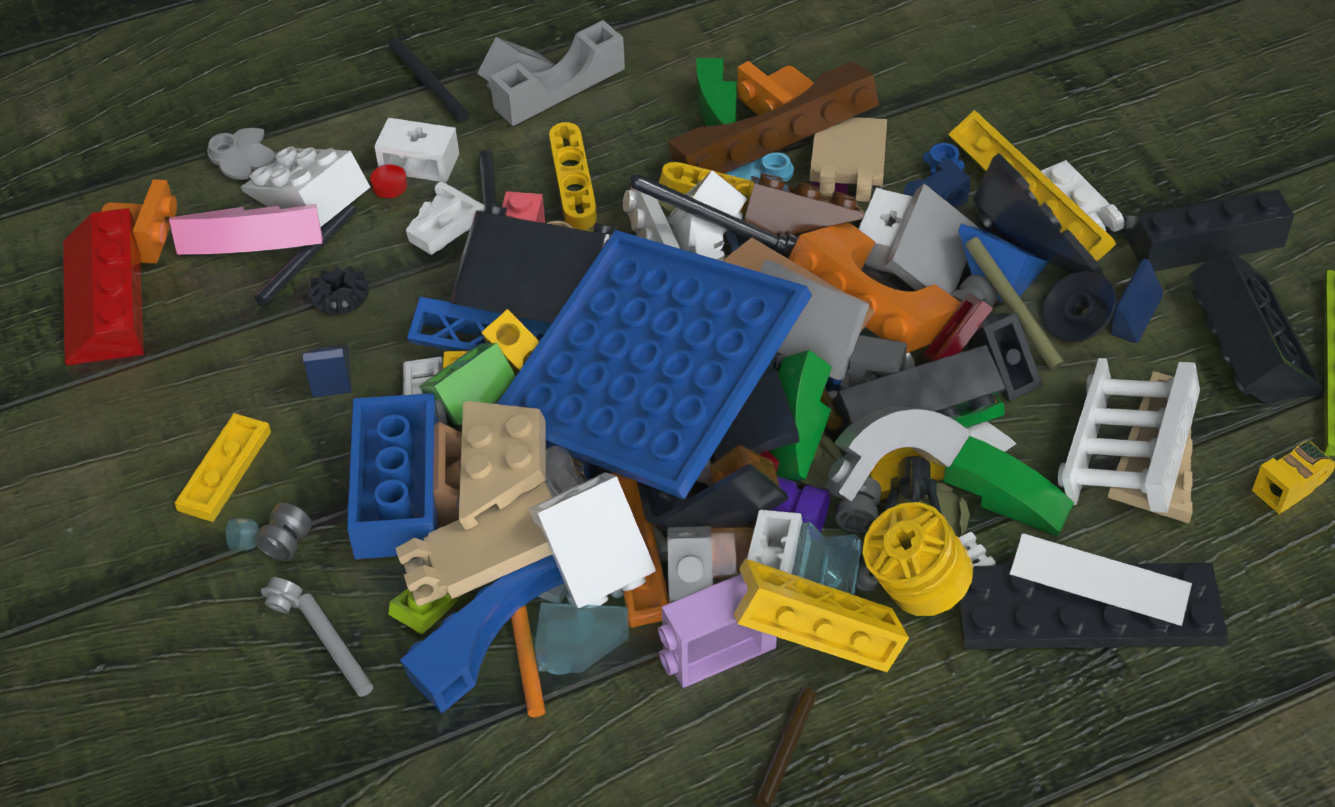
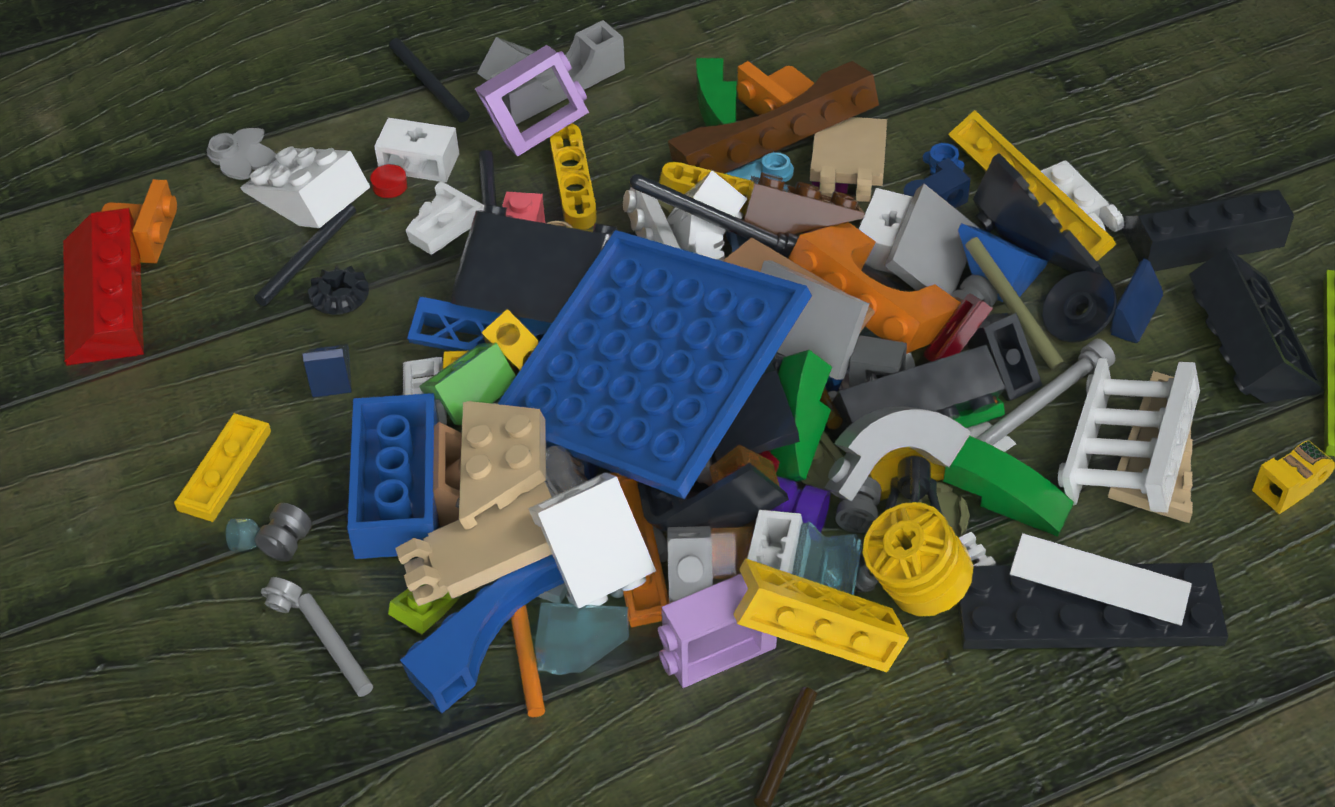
(246, 230): bright pink slope -> none
(518, 74): none -> lavender window
(1087, 363): none -> light grey piece

